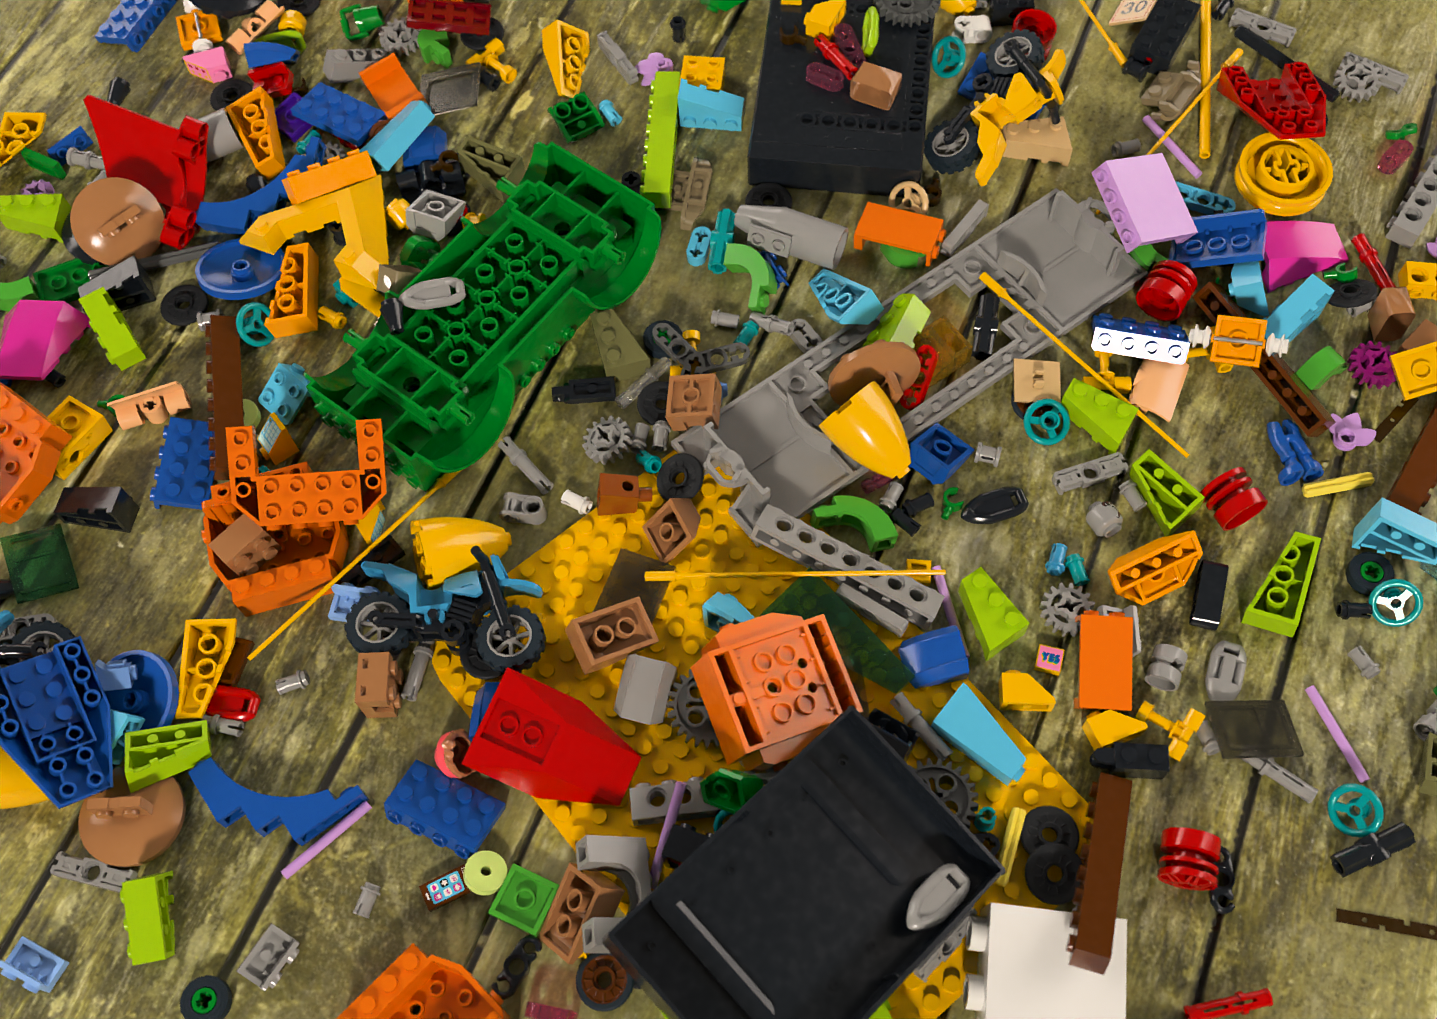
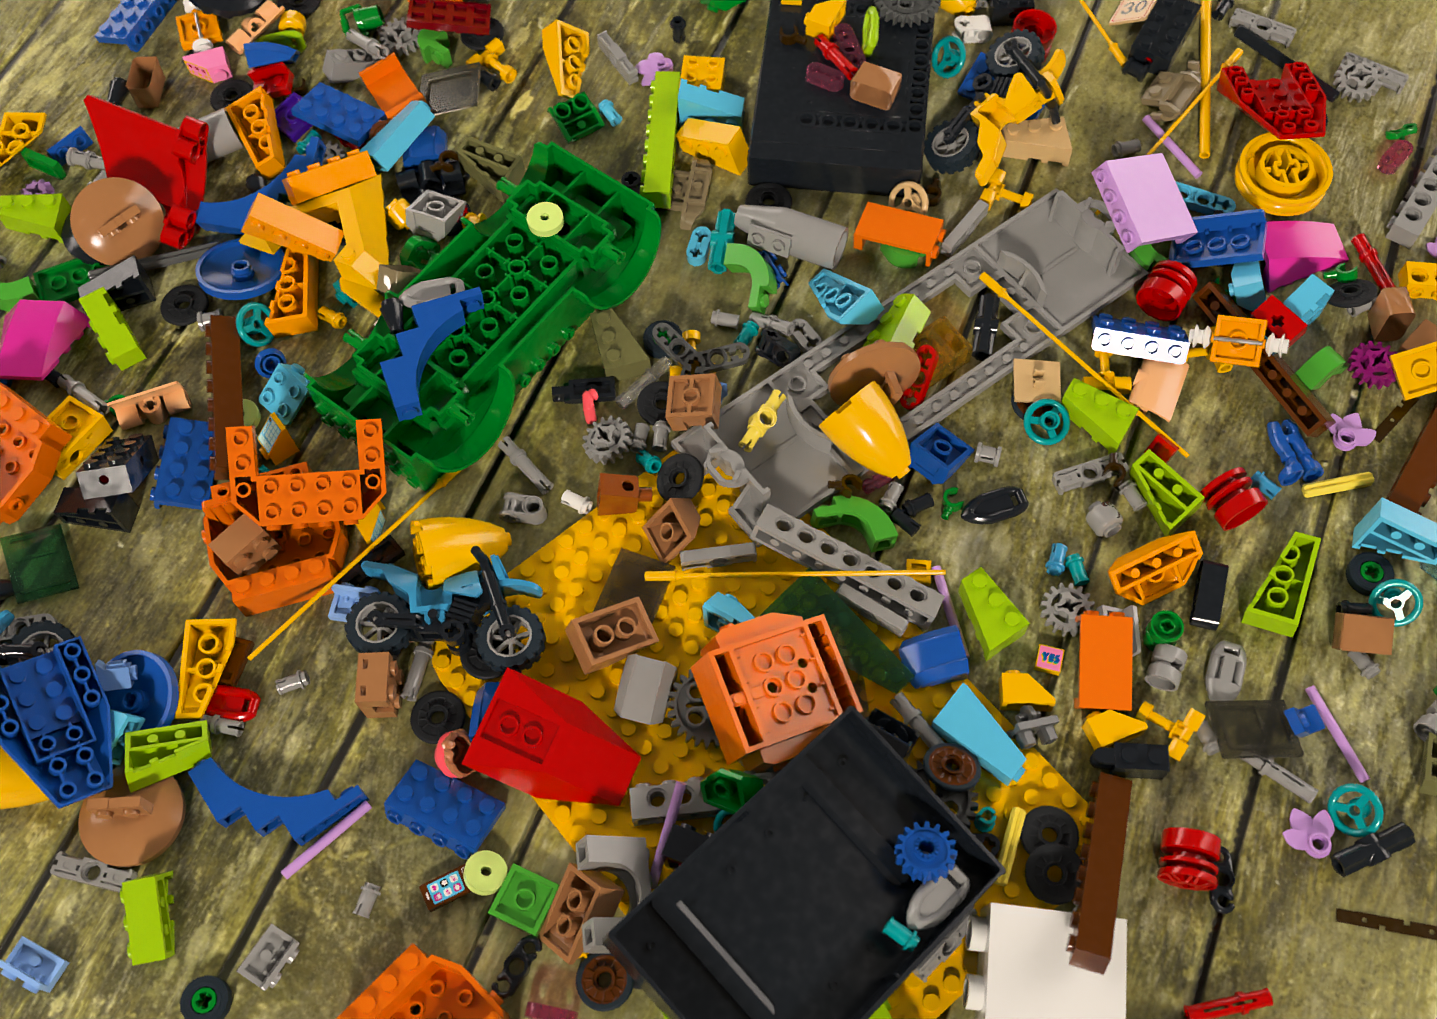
(78, 391): none -> light grey pin
(117, 466): none -> black brick
(141, 73): none -> medium nougat piece
(268, 360): none -> blue cone
(291, 228): none -> light orange wedge
(370, 45): none -> light grey pin
(429, 704): none -> black wheel
(434, 323): none -> blue arch
(547, 211): none -> yellowish green piece
(588, 405): none -> coral arm
(716, 142): none -> yellow wedge
(718, 556): none -> light grey piece
(755, 427): none -> light yellow pin
(774, 347): none -> black piece
(841, 485): none -> dark brown piece
(901, 934): none -> teal pin
(921, 865): none -> blue gear
(952, 781): none -> reddish brown wheel
(996, 190): none -> yellow bar
(1030, 724): none -> dark grey hips
(1114, 465): none -> dark brown piece
(1163, 448): none -> red tile
(1163, 628): none -> green wheel
(1265, 485): none -> dark azure pin
(1276, 312): none -> red brick
(1305, 720): none -> blue bracket
(1309, 829): none -> lavender plate
(1363, 633): none -> medium nougat piece

